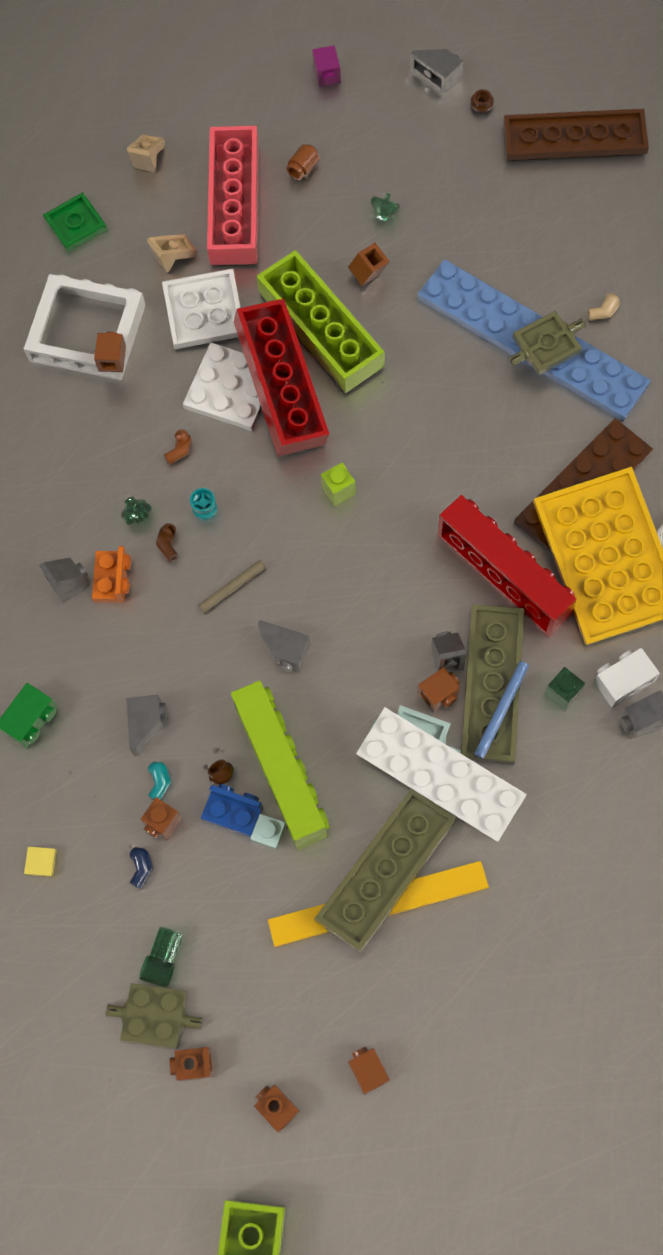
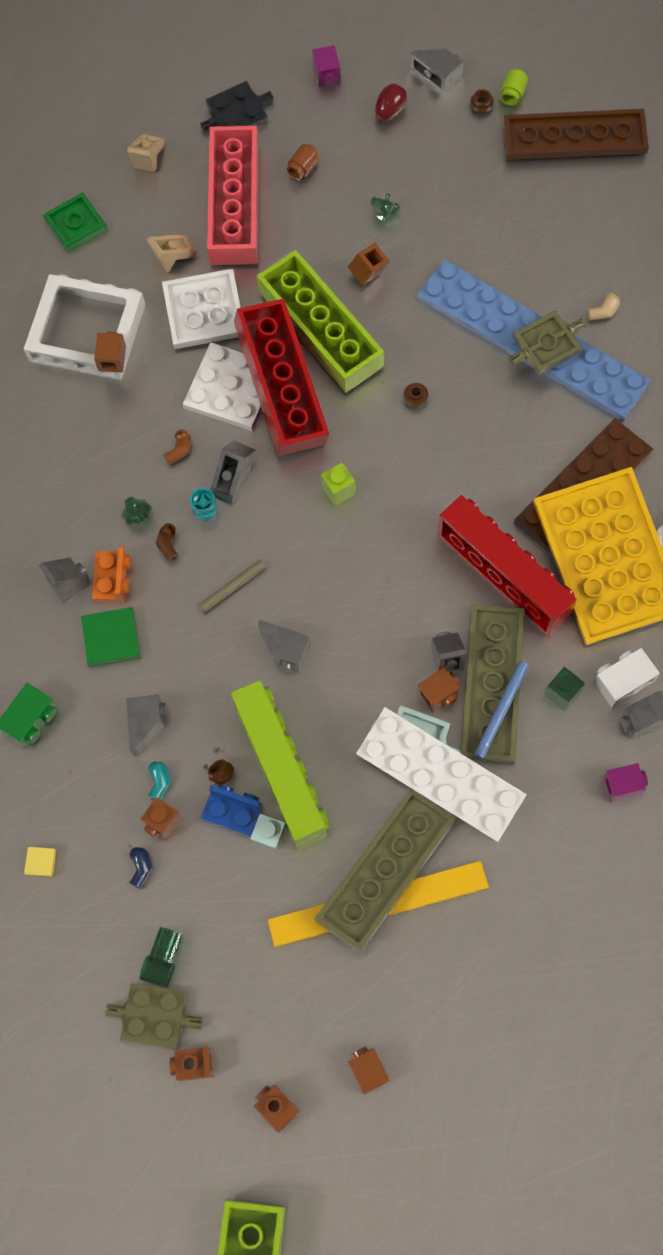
(110, 637): none -> green tile
(232, 470): none -> flat silver slope
(237, 107): none -> black plate
(390, 102): none -> dark red animal
(415, 401): none -> reddish brown plate
(513, 87): none -> lime brick
(625, 782): none -> magenta brick

